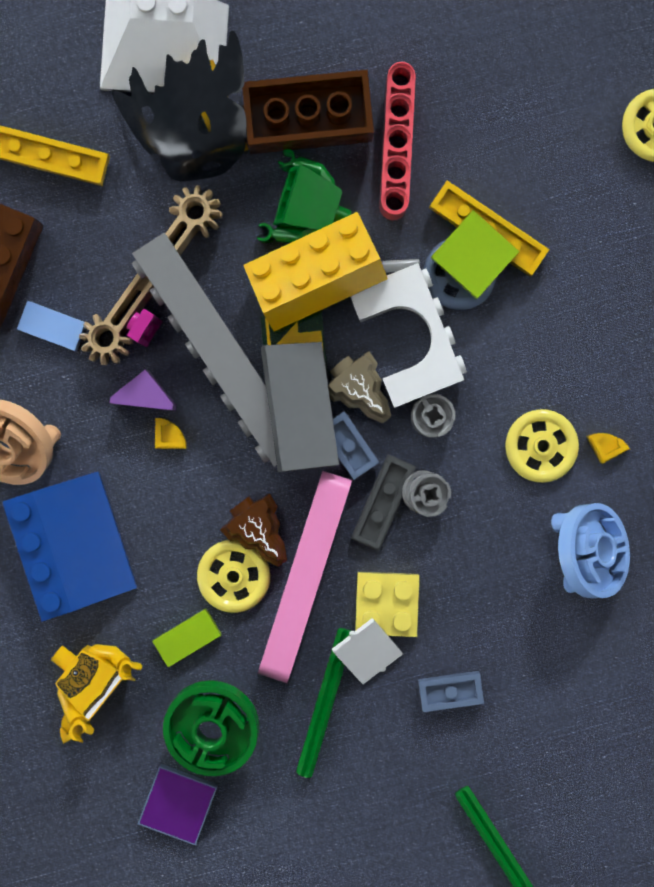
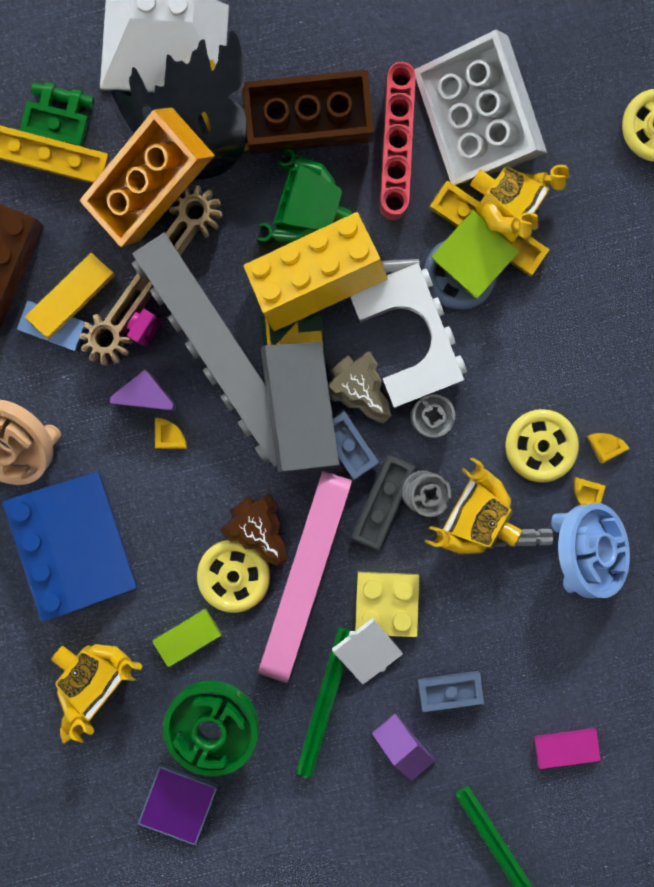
(55, 122): none -> green plate
(69, 296): none -> yellow tile
(146, 176): none -> light orange brick
(402, 747): none -> medium lavender slope
(478, 516): none -> yellow torso
(479, 108): none -> white slope
(514, 197): none -> yellow torso
(531, 537): none -> light grey axle
(567, 748): none -> dark pink tile
(587, 491): none -> yellow tile

